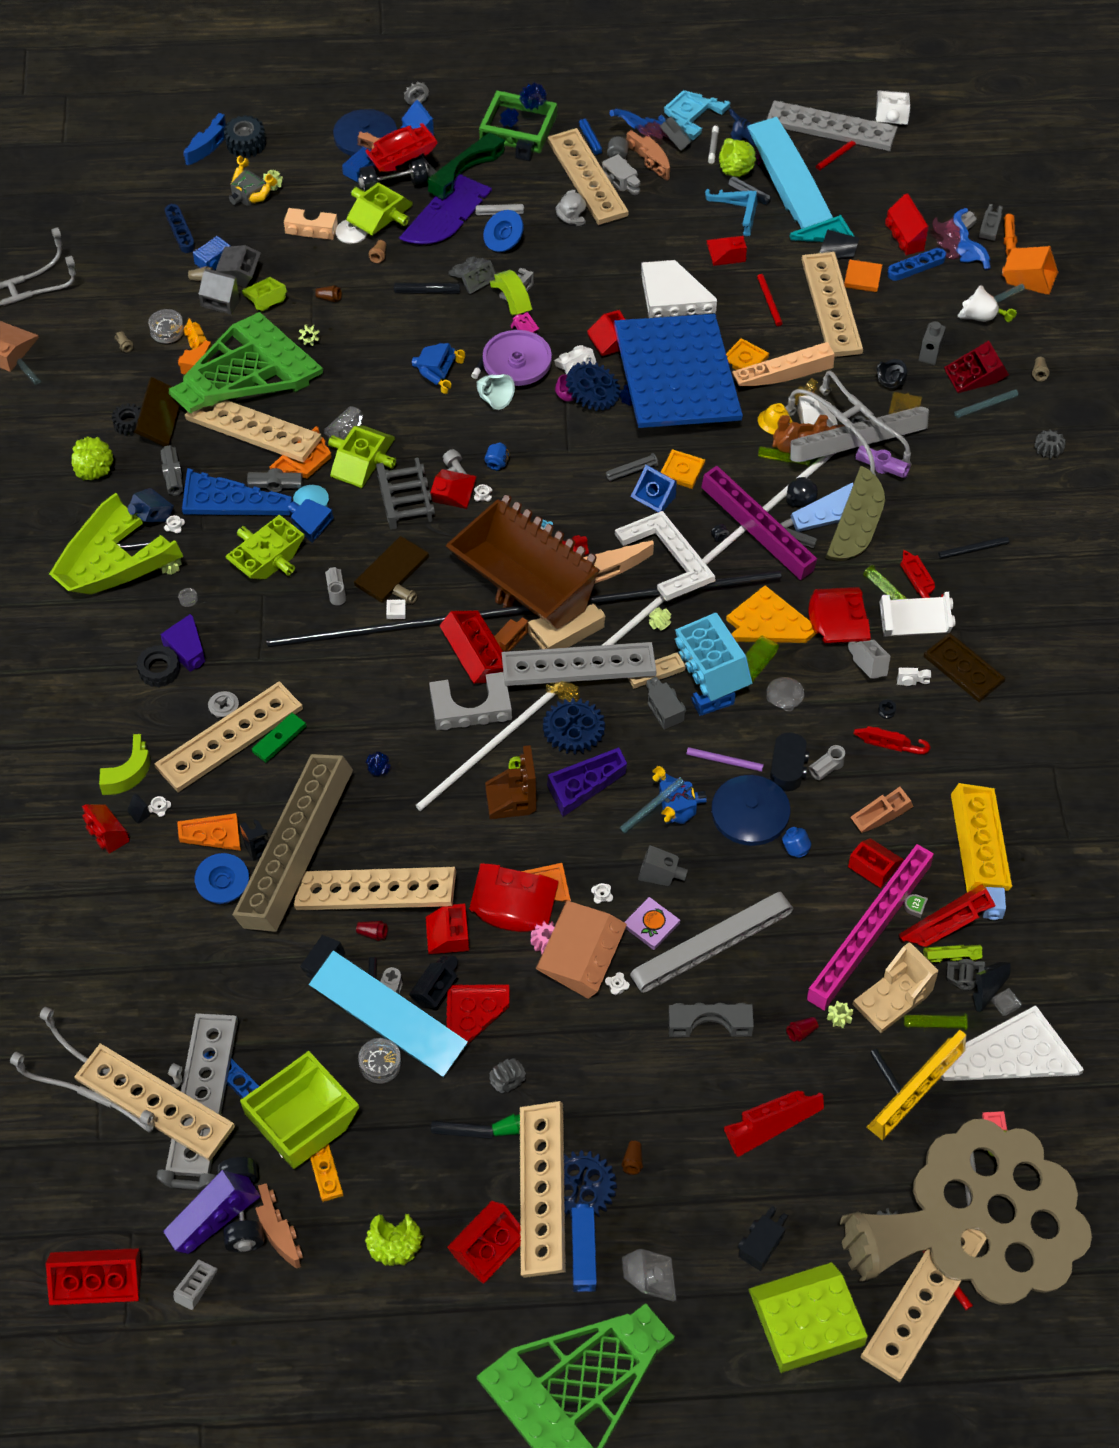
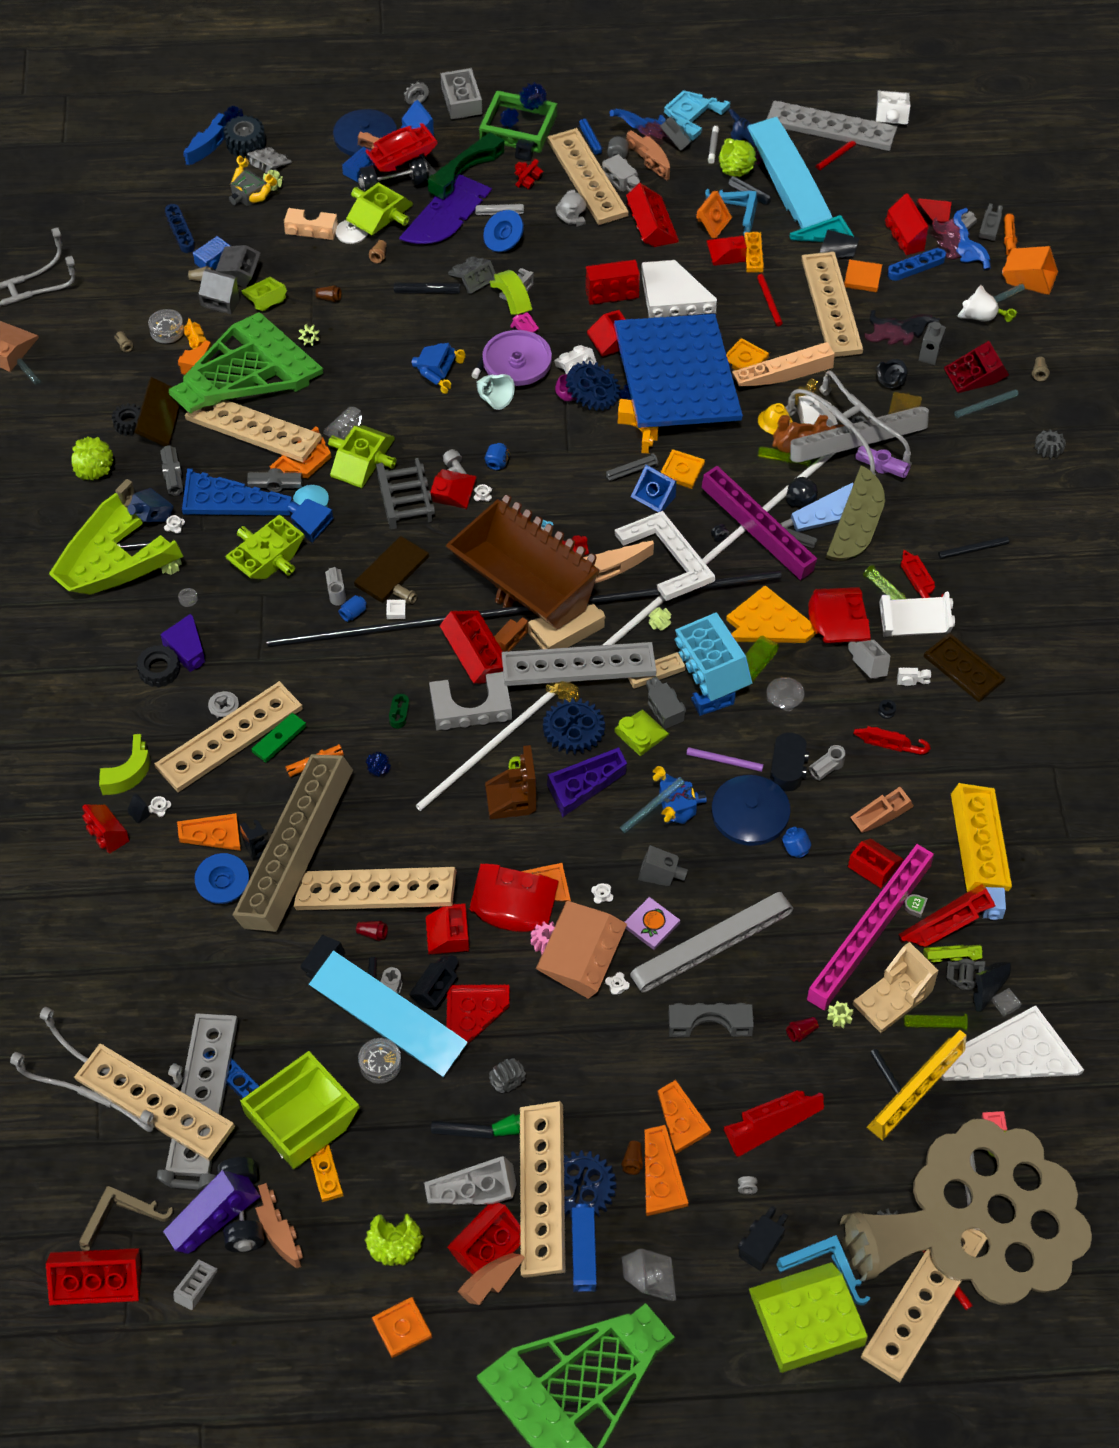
(123, 1200): none -> dark tan hinge
(125, 492): none -> dark tan tile
(232, 112): none -> clear blue gear
(267, 159): none -> light grey hinge
(300, 765): none -> orange pin
(352, 608): none -> blue brick
(402, 1327): none -> orange tile
(403, 711): none -> dark green beam
(461, 93): none -> light grey brick
(478, 1184): none -> light grey wedge
(490, 1278): none -> nougat slope
(525, 172): none -> red hips
(612, 282): none -> red brick
(627, 416): none -> light orange arch
(640, 732): none -> lime slope
(651, 216): none -> red slope
(662, 1175): none -> orange wing
(681, 1117): none -> orange wing
(714, 214): none -> orange tile
(747, 1185): none -> light grey bush
(754, 254): none -> light orange tile
(821, 1248): none -> dark azure hinge
(898, 330): none -> piece
(935, 208): none -> red slope

